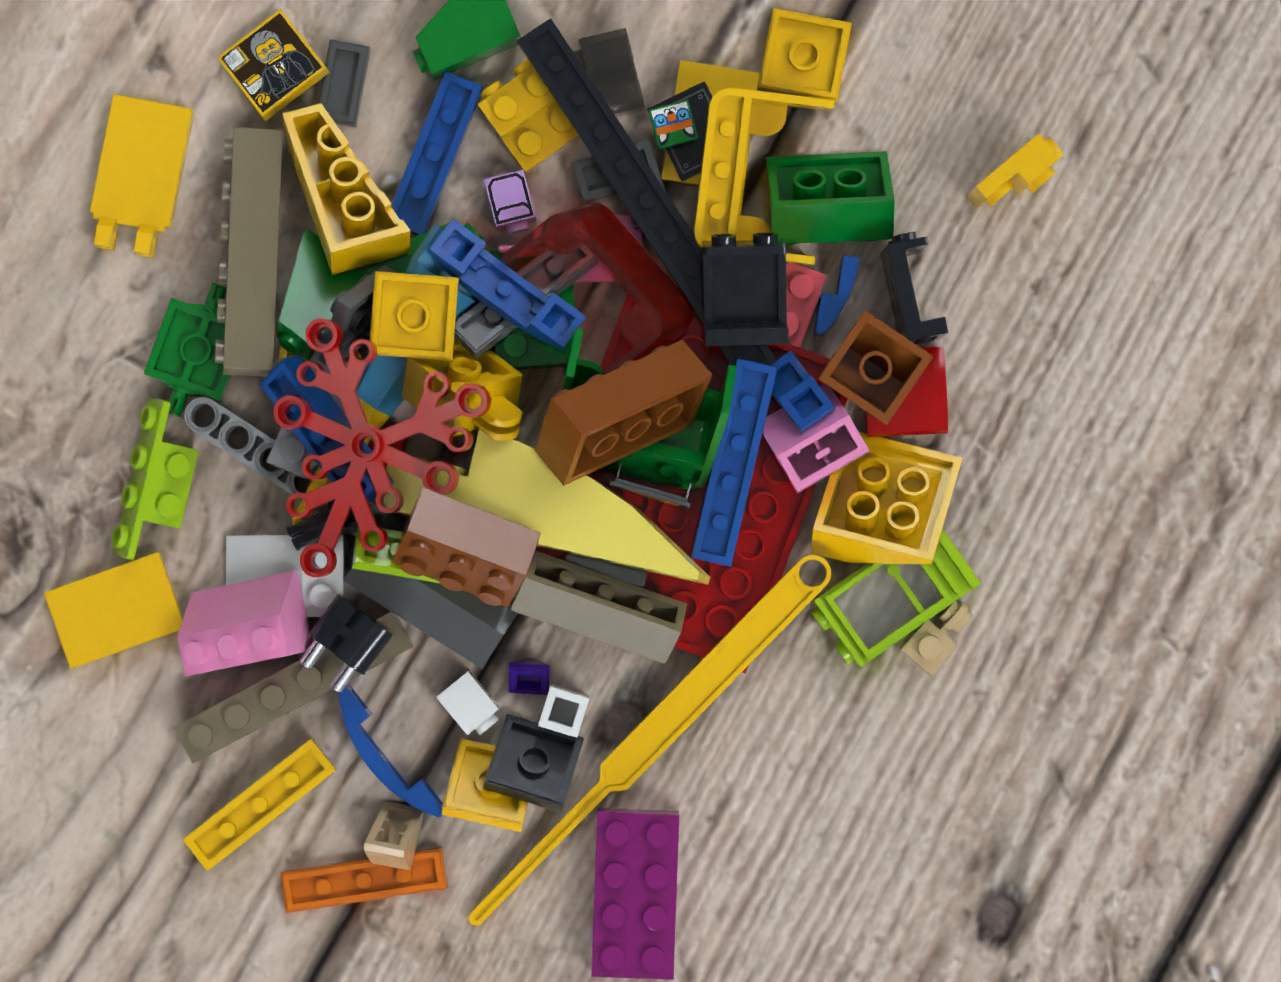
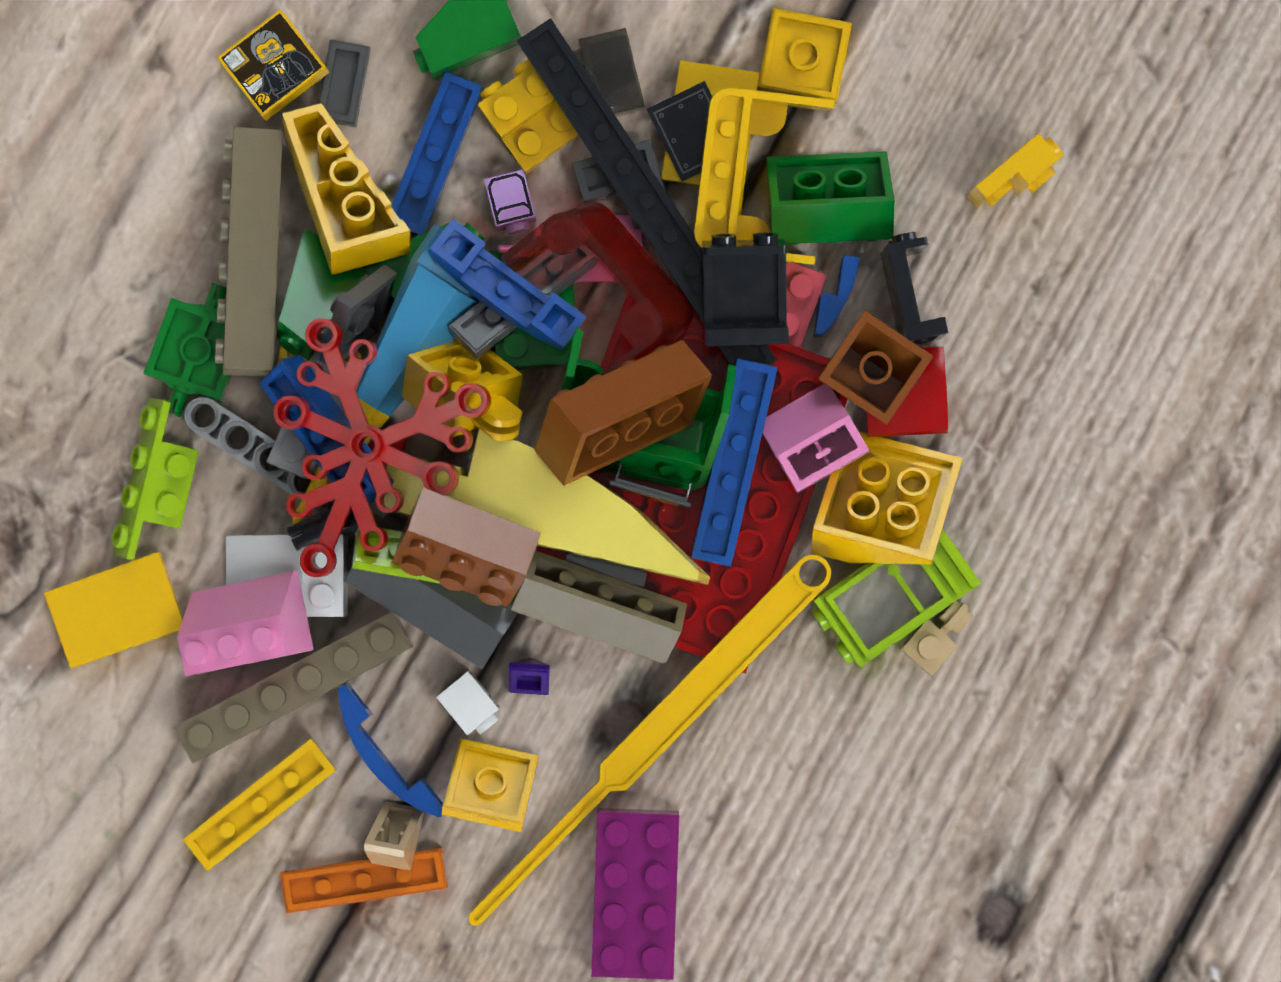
(140, 171): yellow tile -> none
(350, 636): black piece -> none
(414, 315): yellow tile -> none
(533, 763): black tile -> none
(564, 711): white brick -> none
(673, 125): tile -> none
(799, 393): blue slope -> none

